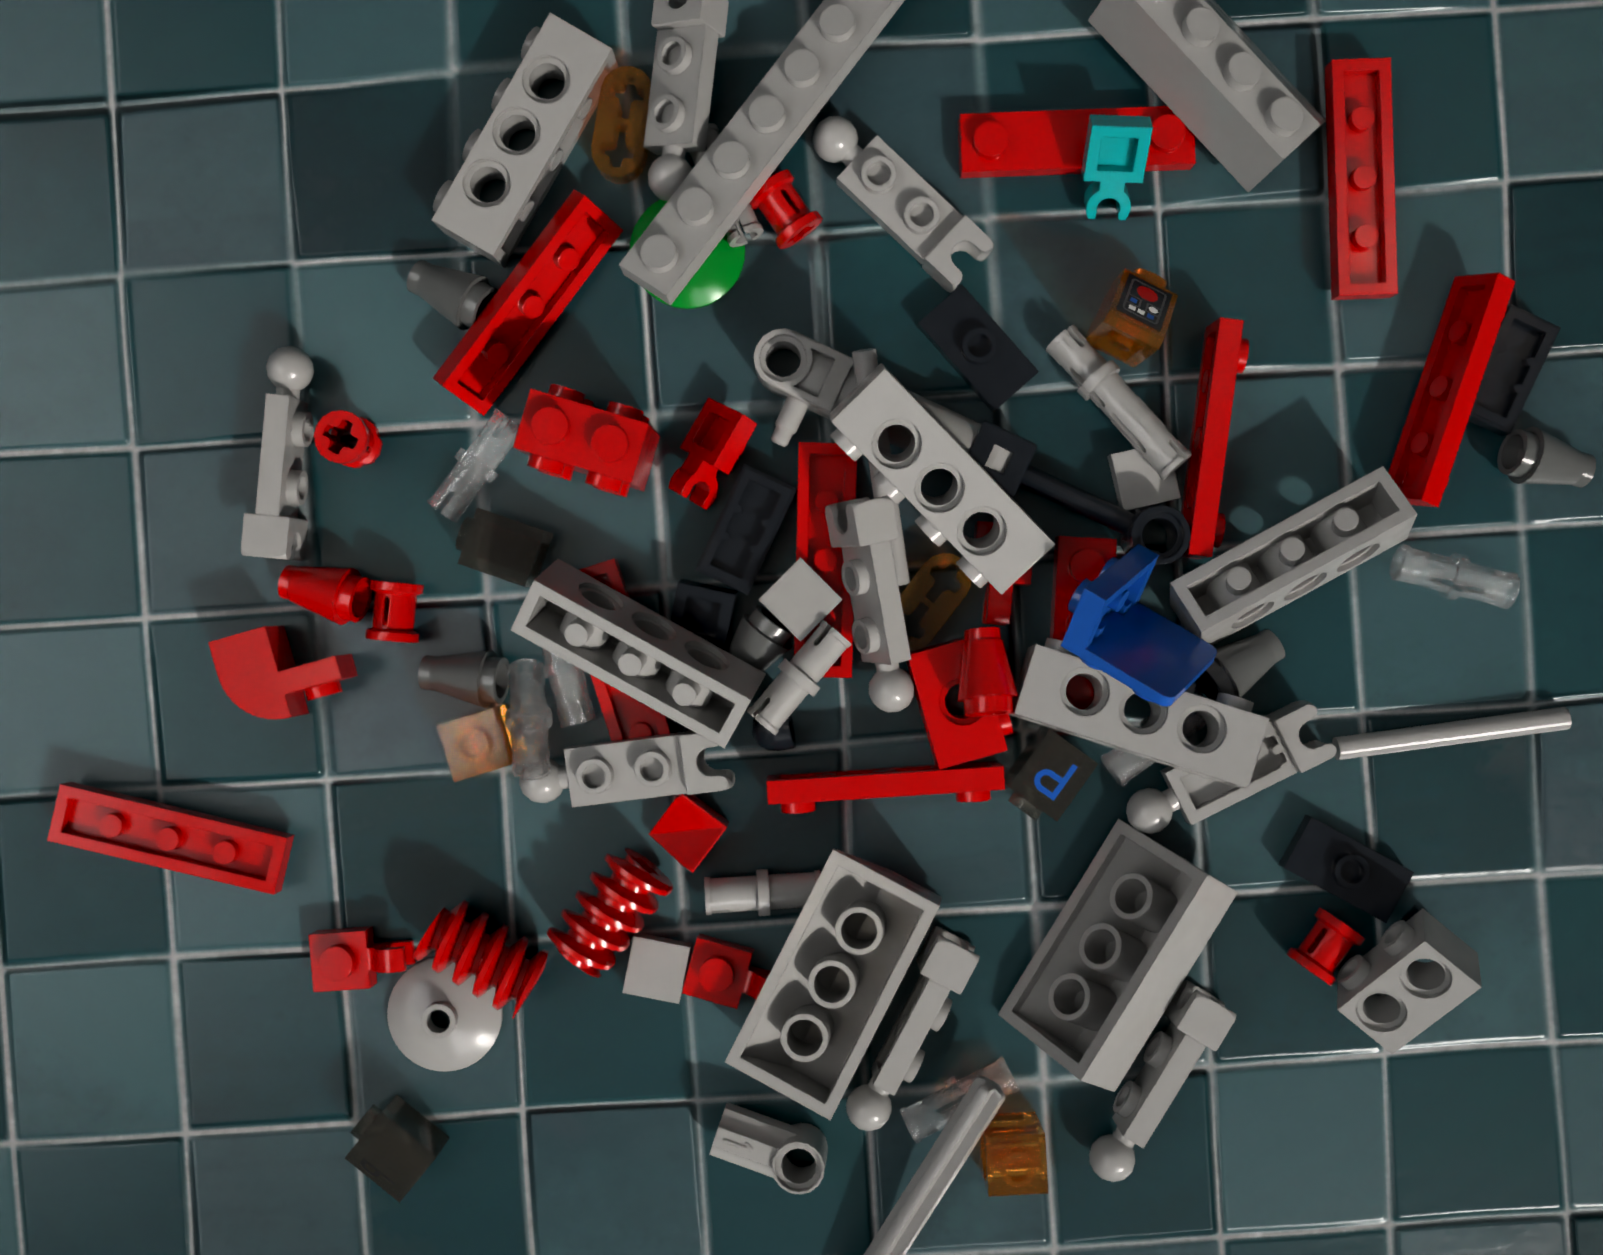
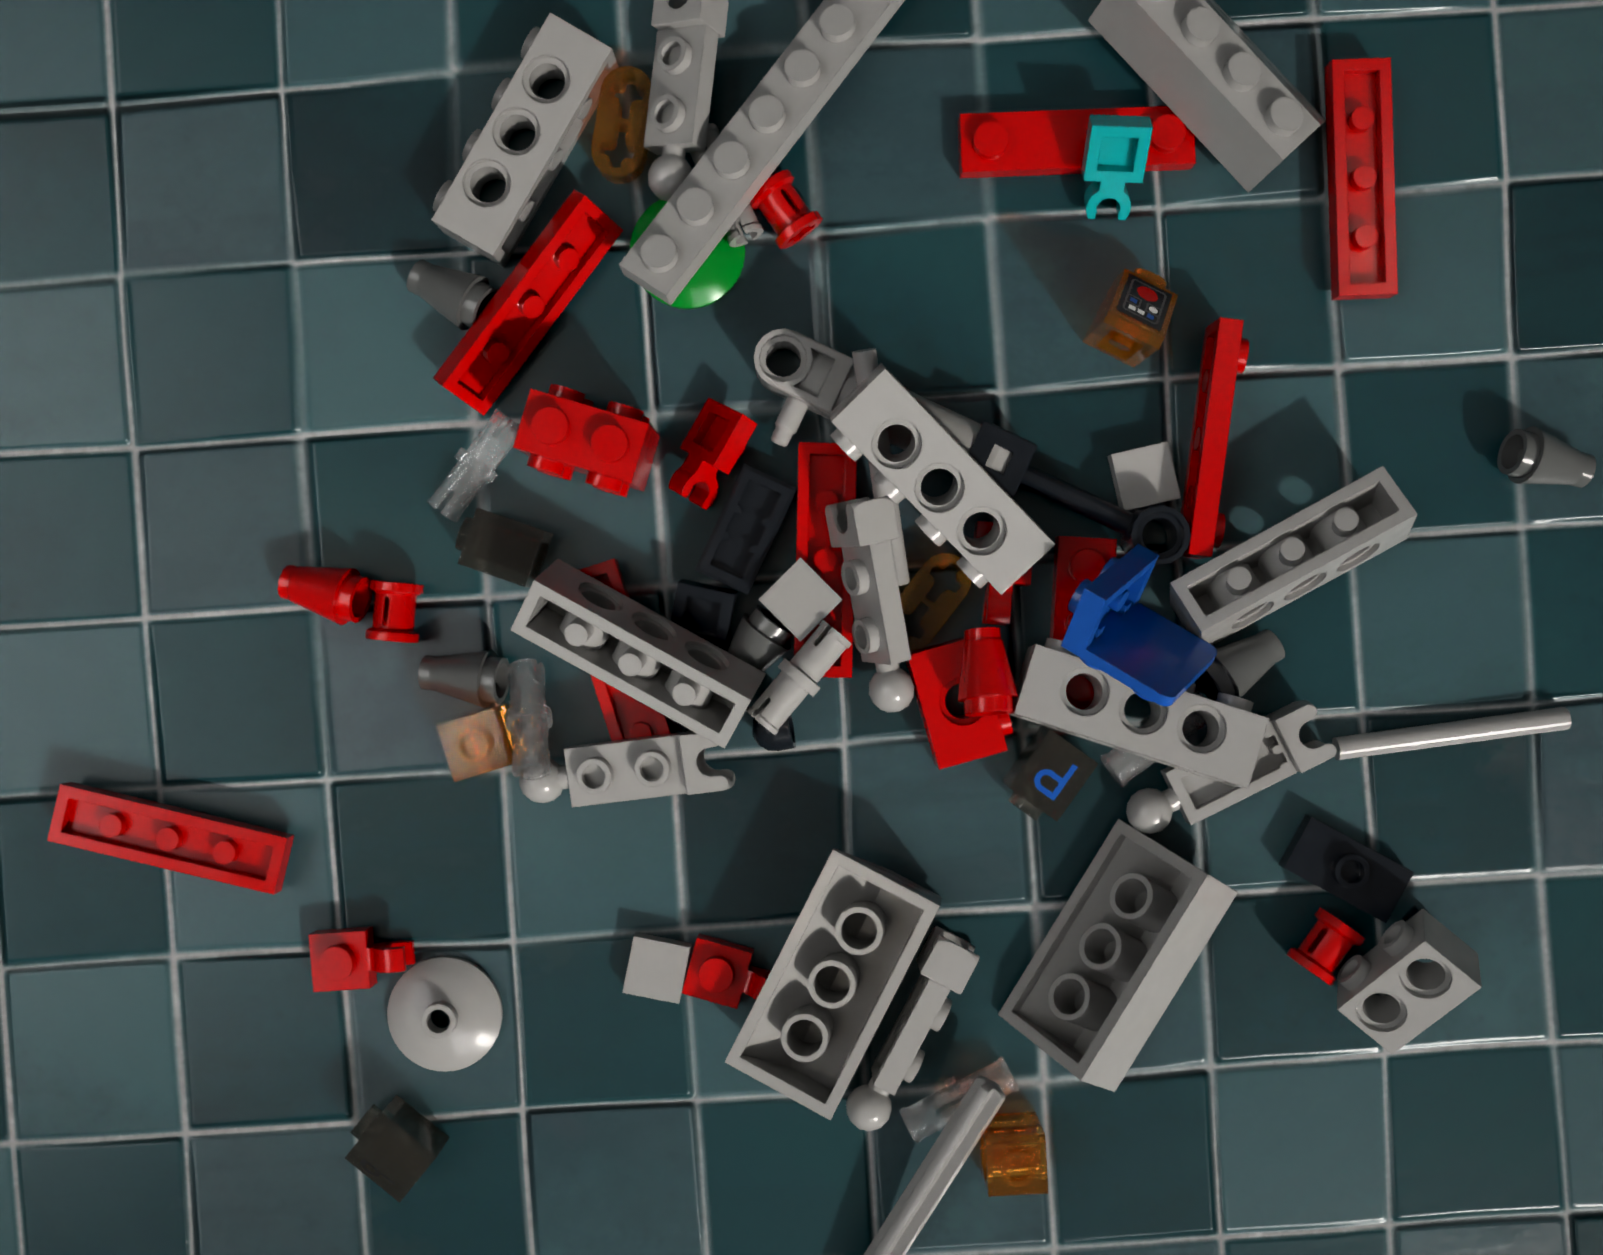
(262, 675): red brick -> none
(282, 484): light grey plate -> none
(337, 451): red bush -> none
(482, 956): red piece -> none
(569, 690): clear pin -> none
(610, 912): red piece -> none
(689, 830): red slope -> none
(758, 892): light grey pin -> none
(762, 1146): light grey piece -> none
(901, 201): light grey plate -> none
(967, 780): red plate -> none
(977, 348): black plate -> none
(1111, 394): light grey pin -> none
(1196, 1023): light grey plate -> none
(1449, 386): red plate -> none
(1454, 576): clear pin -> none
(1512, 369): black plate -> none

